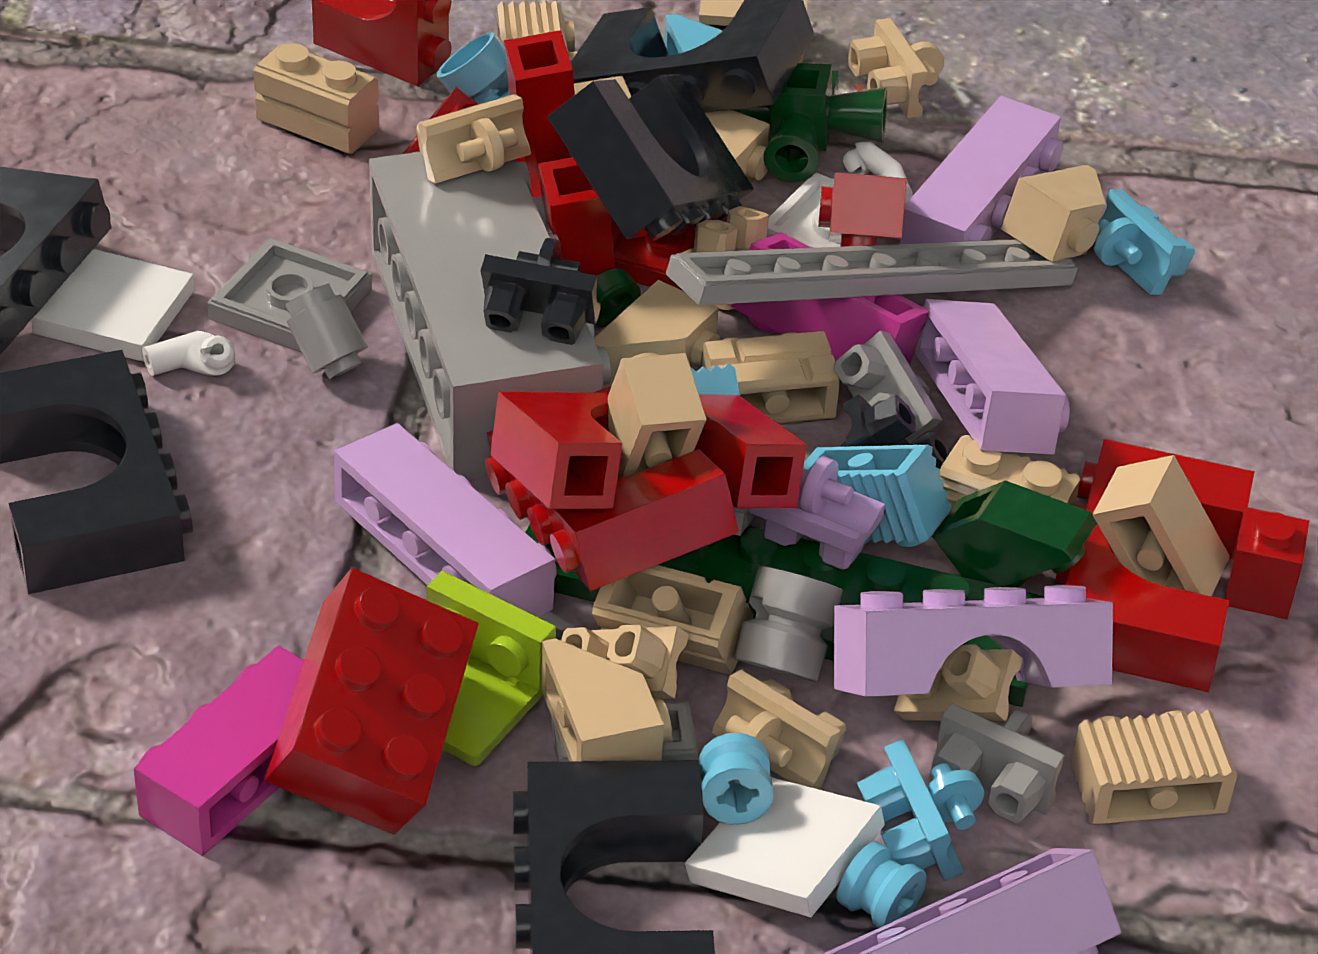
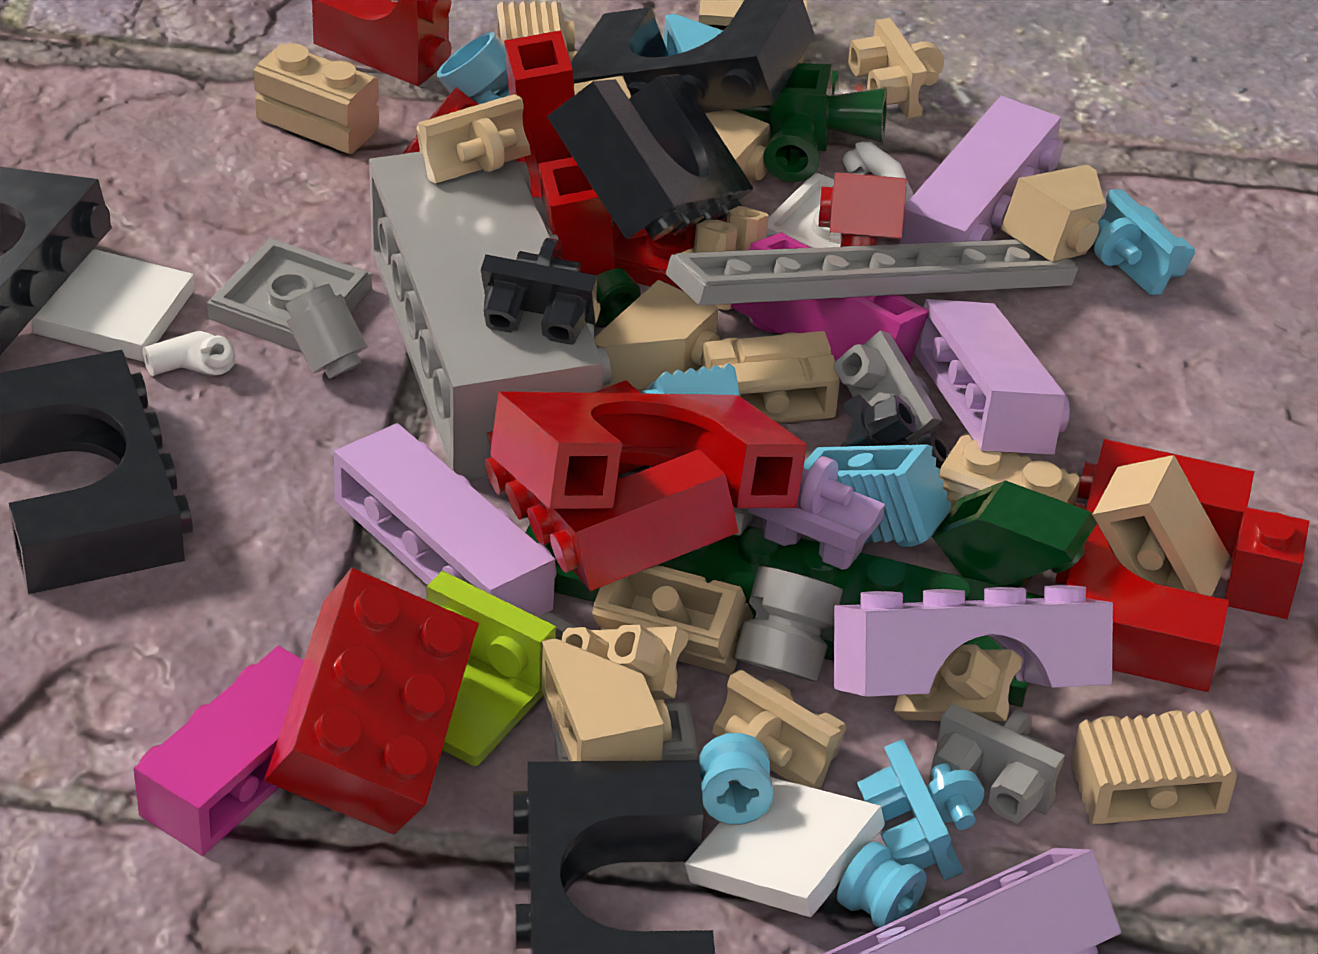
(654, 410): tan slope -> none

